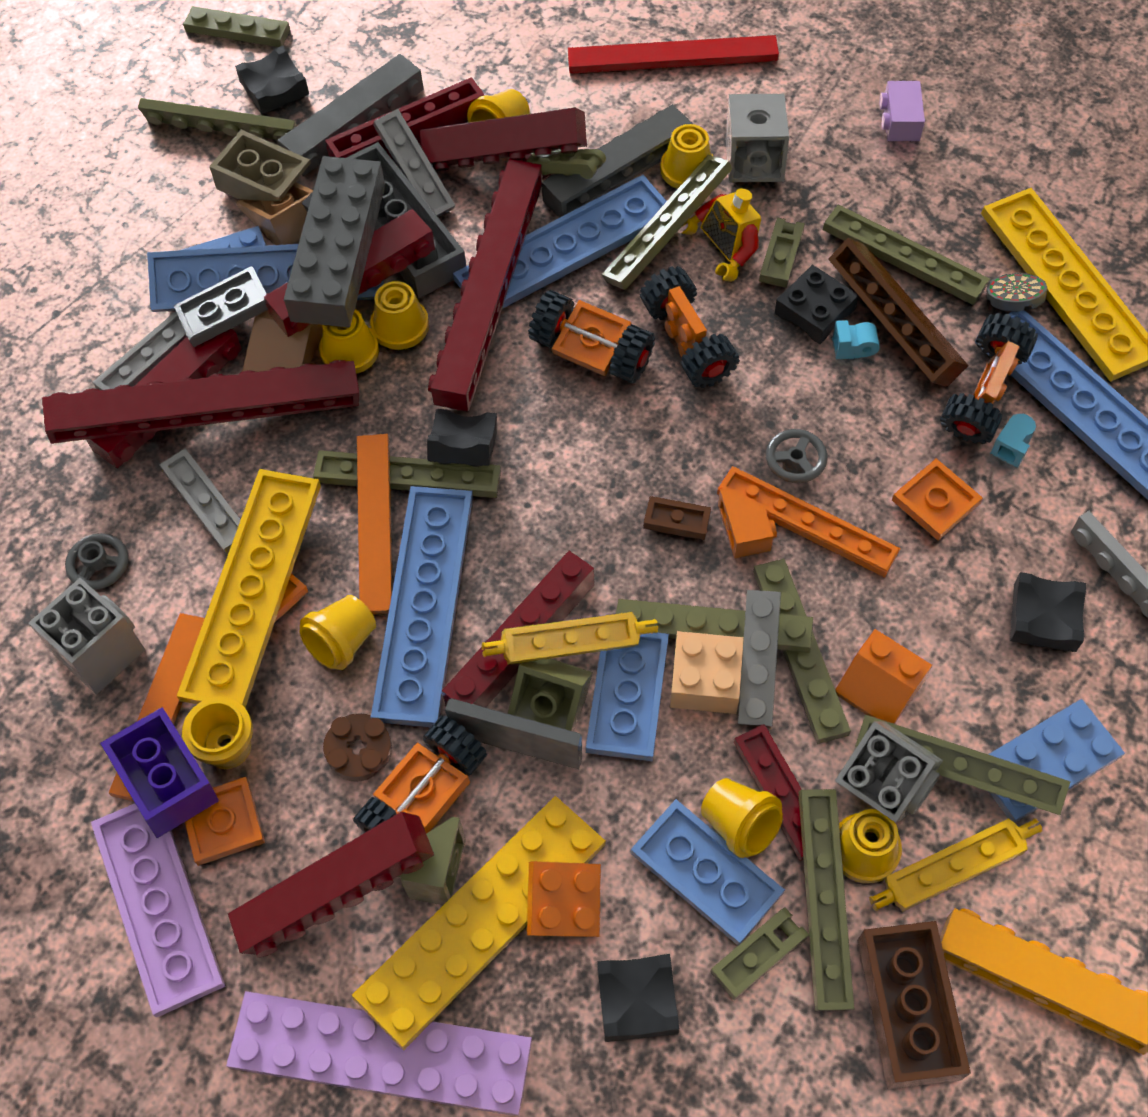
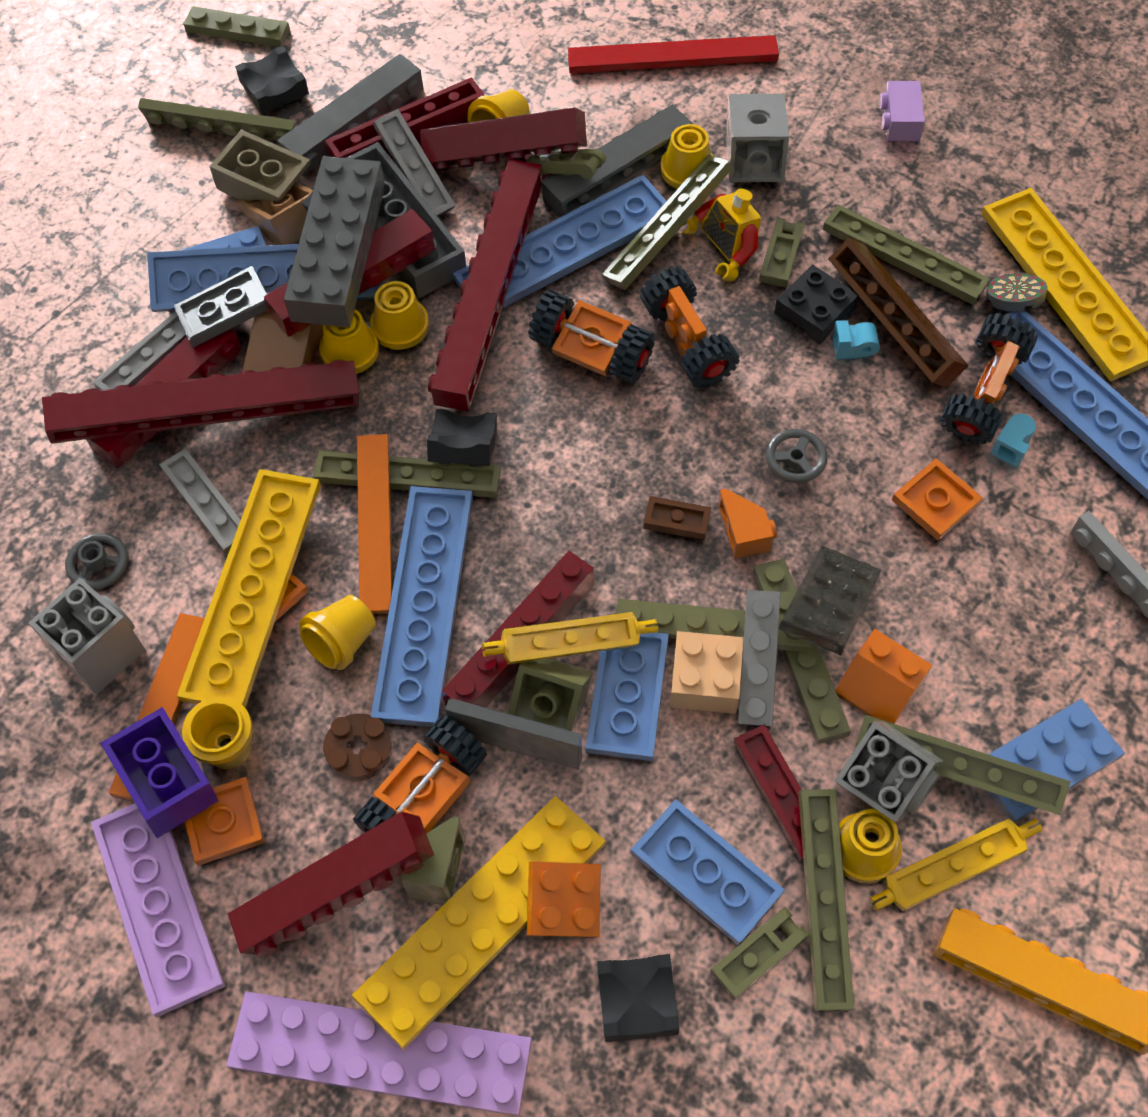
(742, 816): yellow piece -> none
(814, 523): orange tile -> none
(830, 600): none -> clear smoke plate
(913, 1005): reddish brown brick -> none
(1048, 613): black brick -> none

